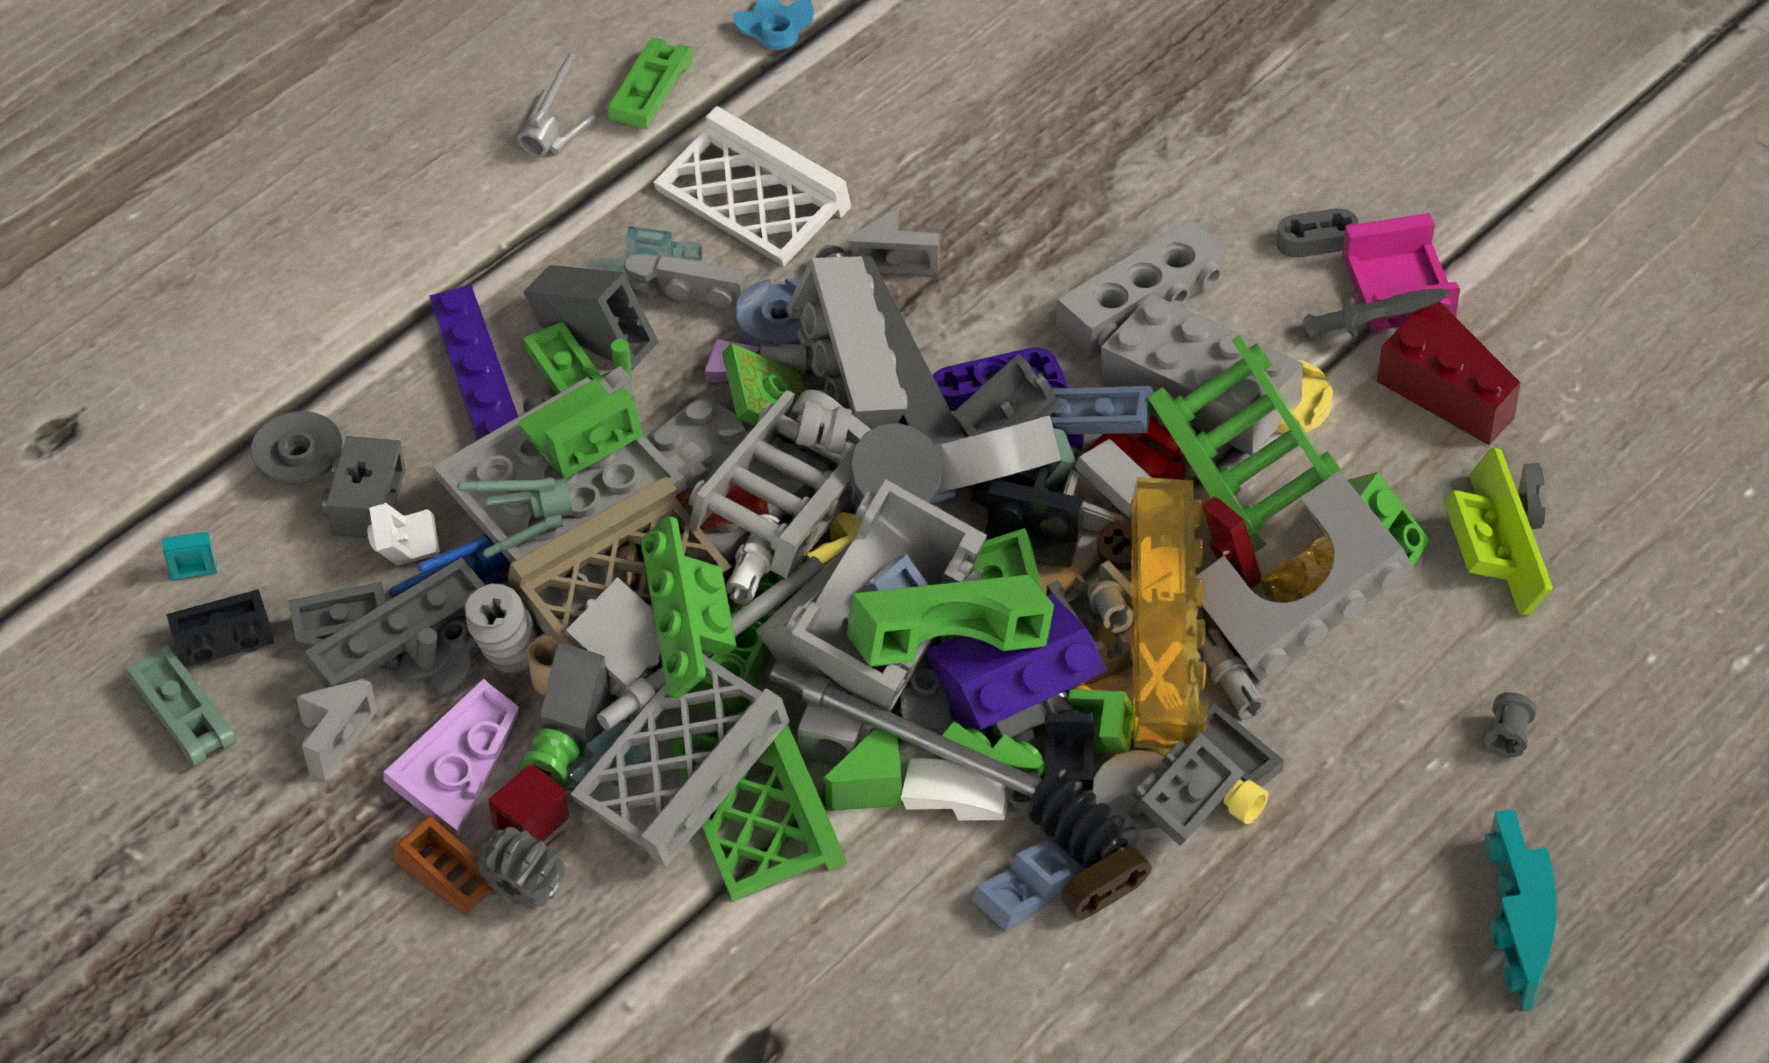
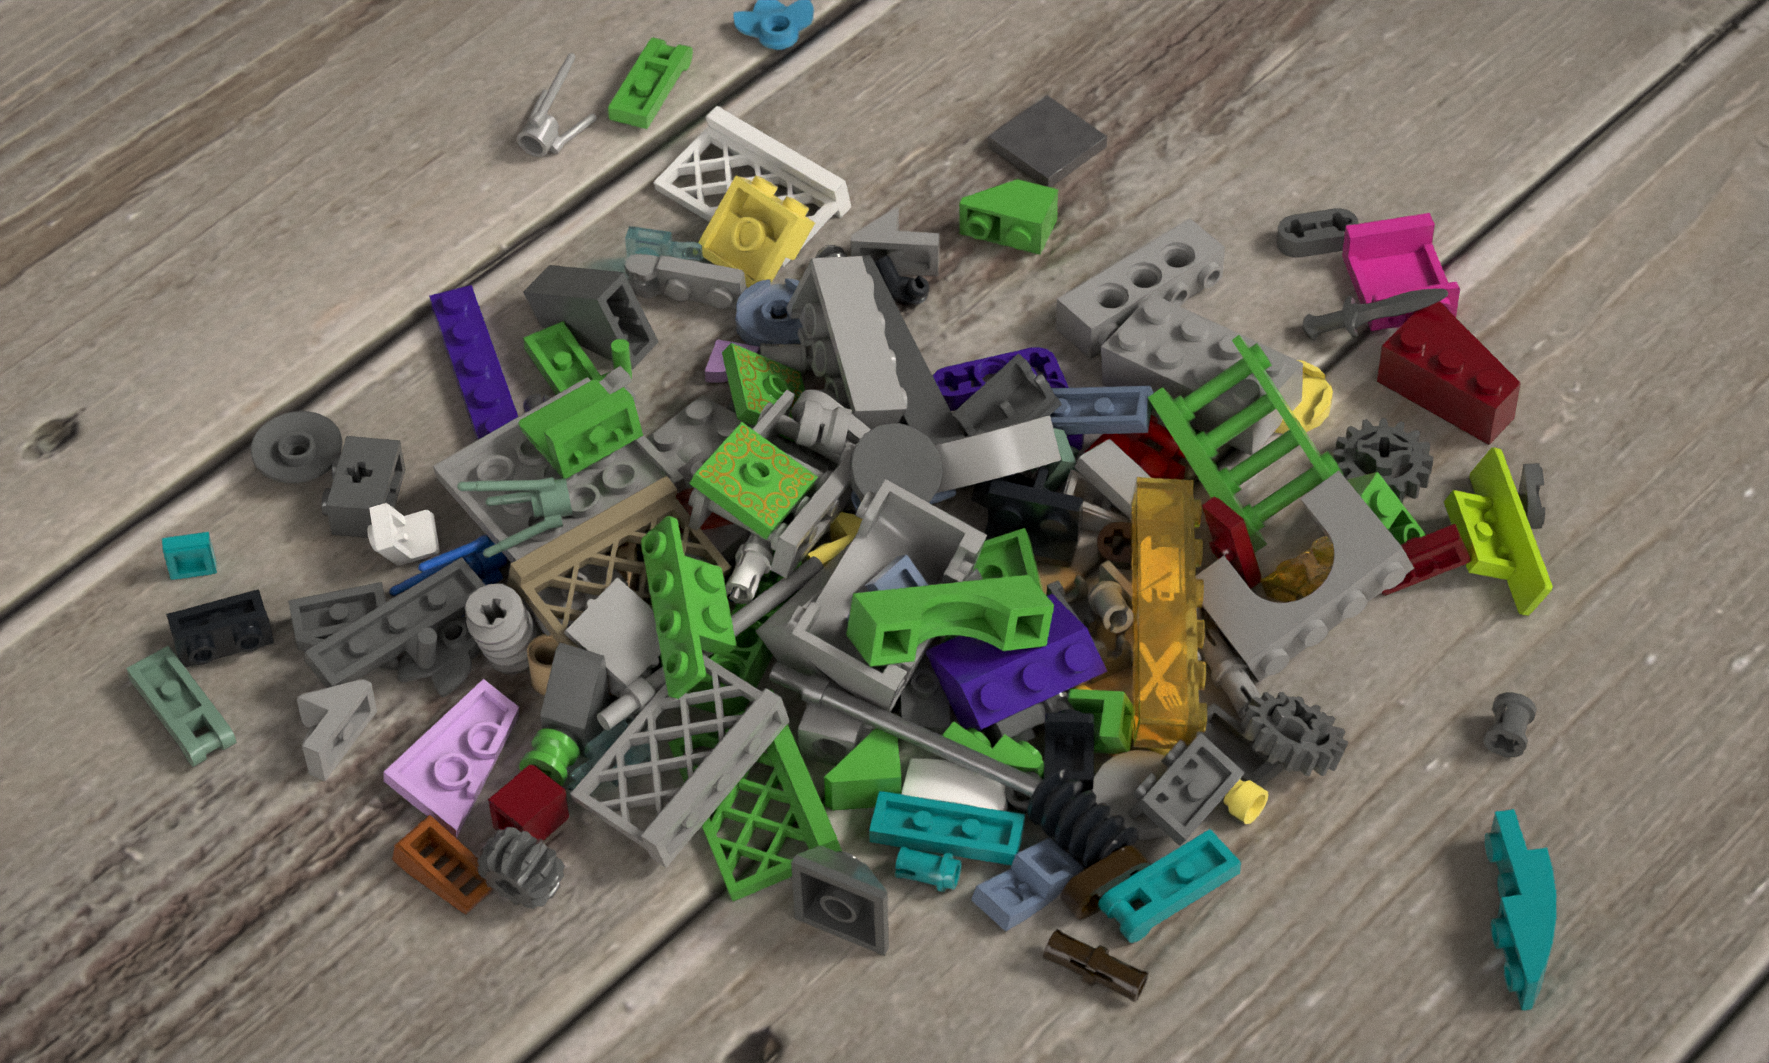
(753, 480): none -> bright green plate
(755, 229): none -> light yellow plate
(841, 897): none -> dark grey slope
(902, 289): none -> black arm
(928, 868): none -> teal pin
(947, 828): none -> teal plate
(1011, 215): none -> bright green slope
(1047, 141): none -> flat silver tile
(1095, 965): none -> dark brown pin
(1170, 884): none -> teal plate
(1294, 733): none -> dark grey gear
(1390, 452): none -> dark grey gear
(1433, 556): none -> dark red plate

